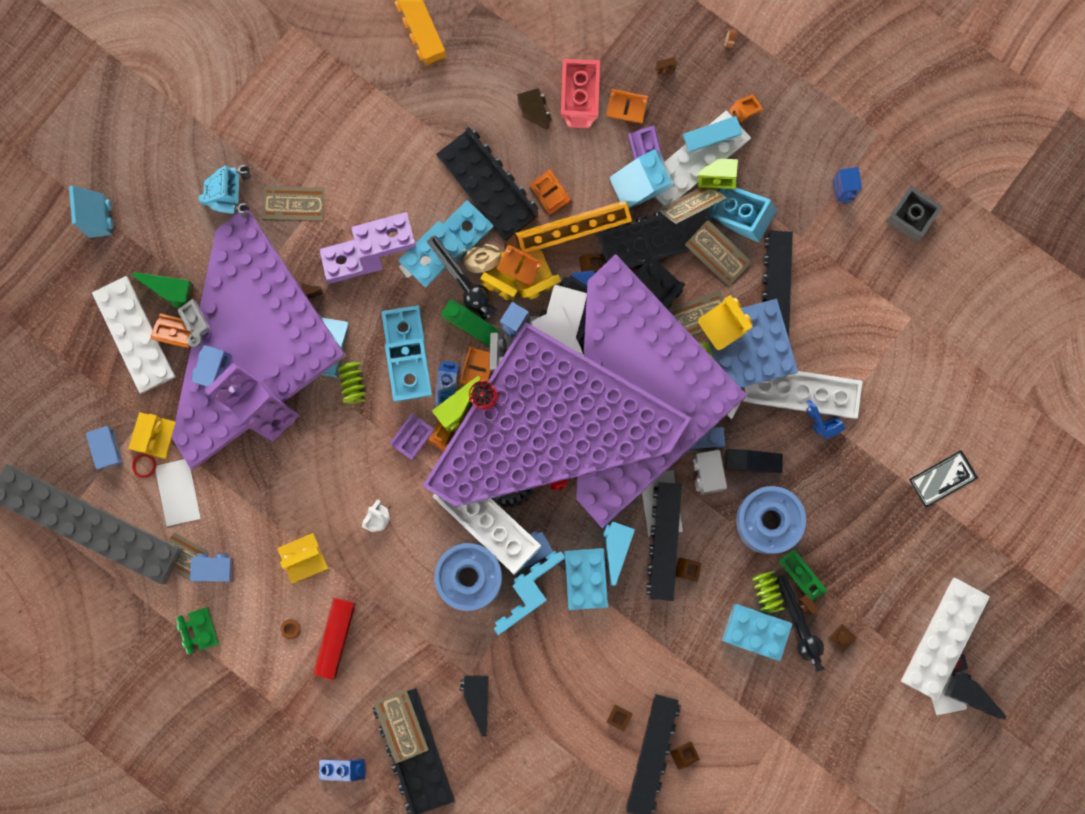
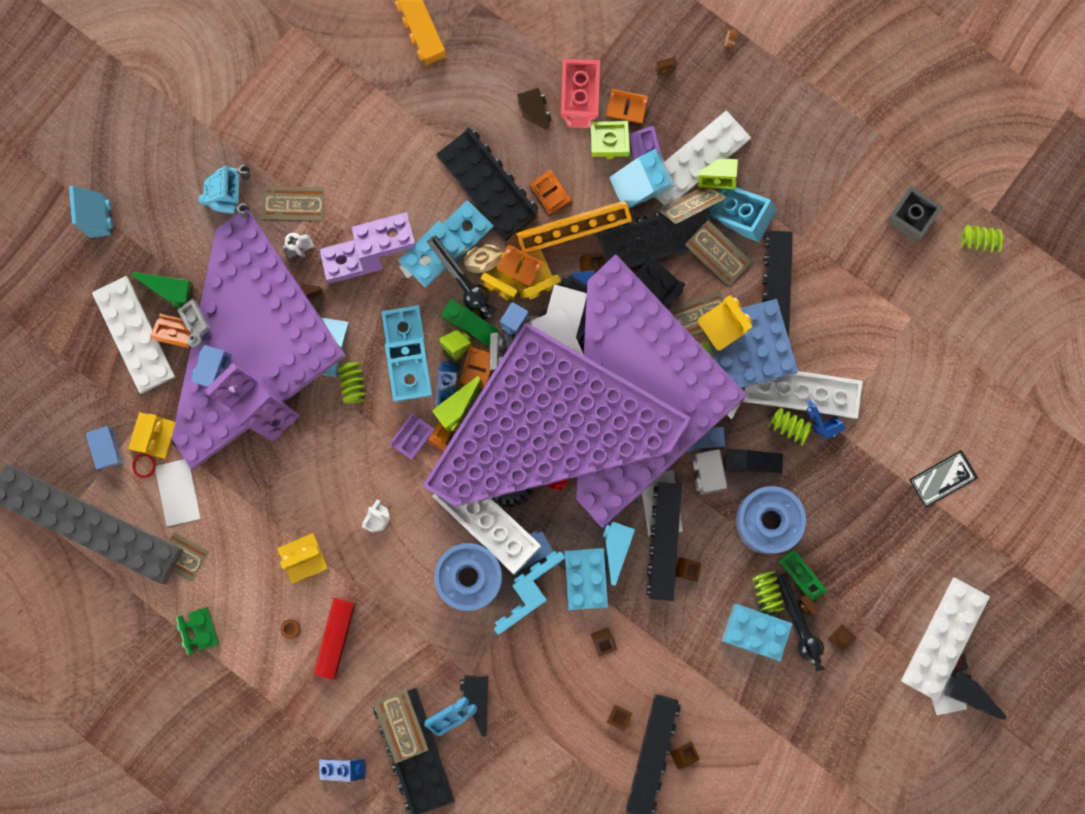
(211, 569): medium blue brick -> none
(297, 245): none -> white piece
(450, 717): none -> dark azure hinge
(455, 344): none -> lime slope
(483, 395): red wheel -> none
(603, 641): none -> reddish brown slope
(609, 139): none -> lime hinge
(712, 134): medium azure tile -> none
(745, 108): orange bracket -> none
(790, 425): none -> lime piece
(847, 184): blue brick -> none
(982, 237): none -> lime piece

